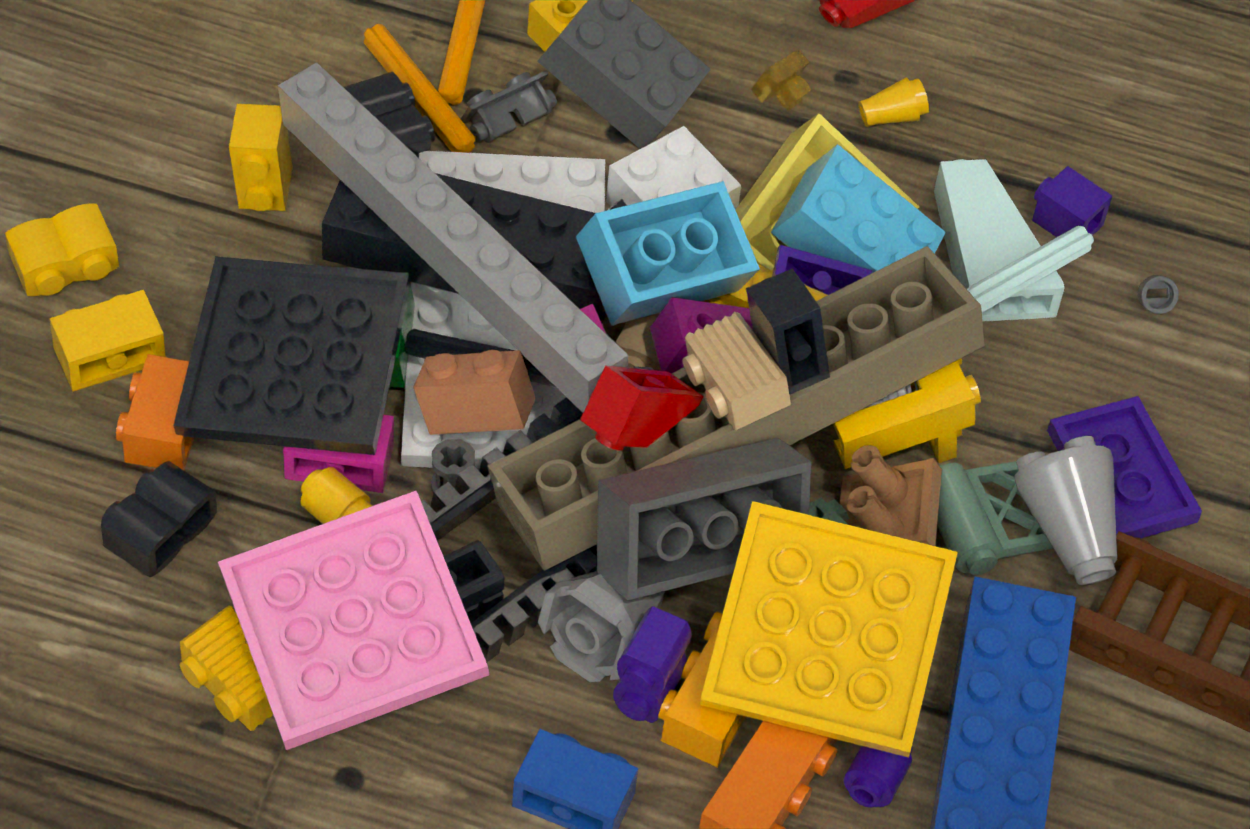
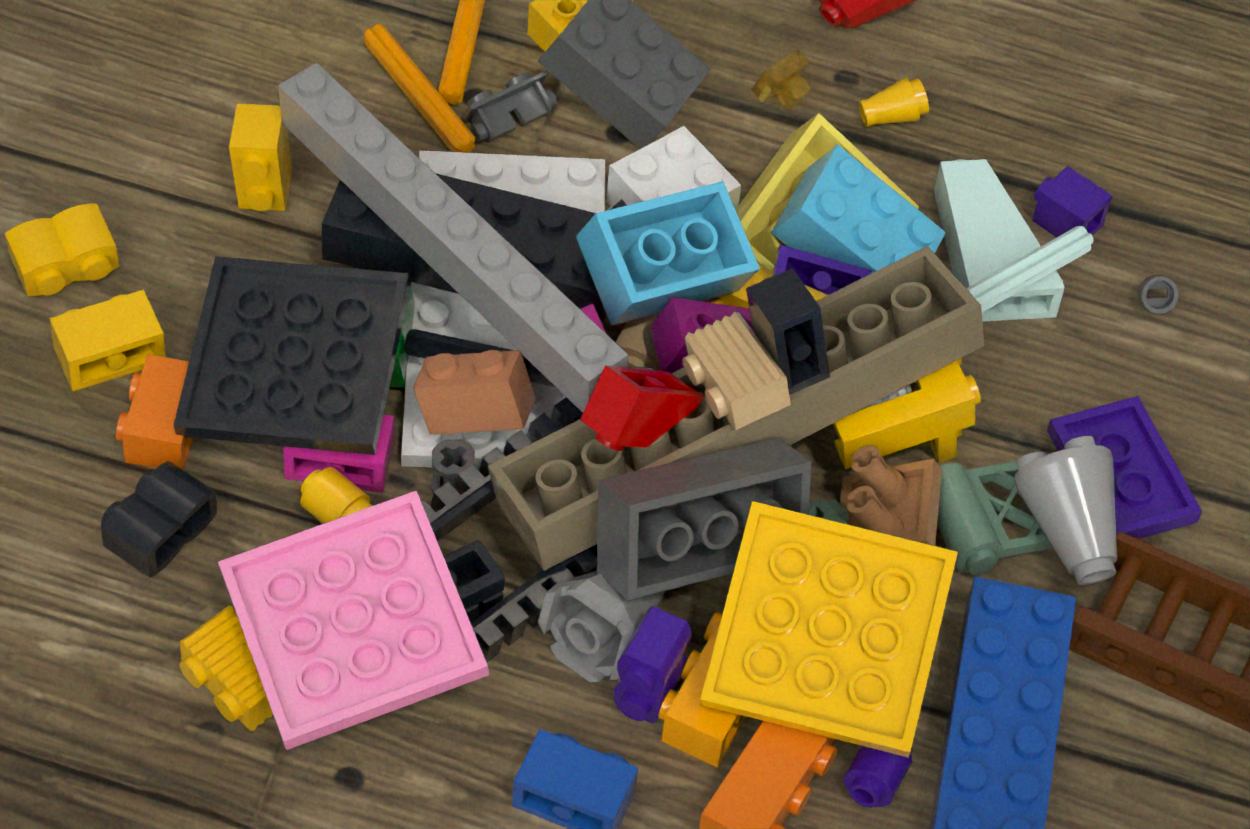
(395, 108): black brick -> none

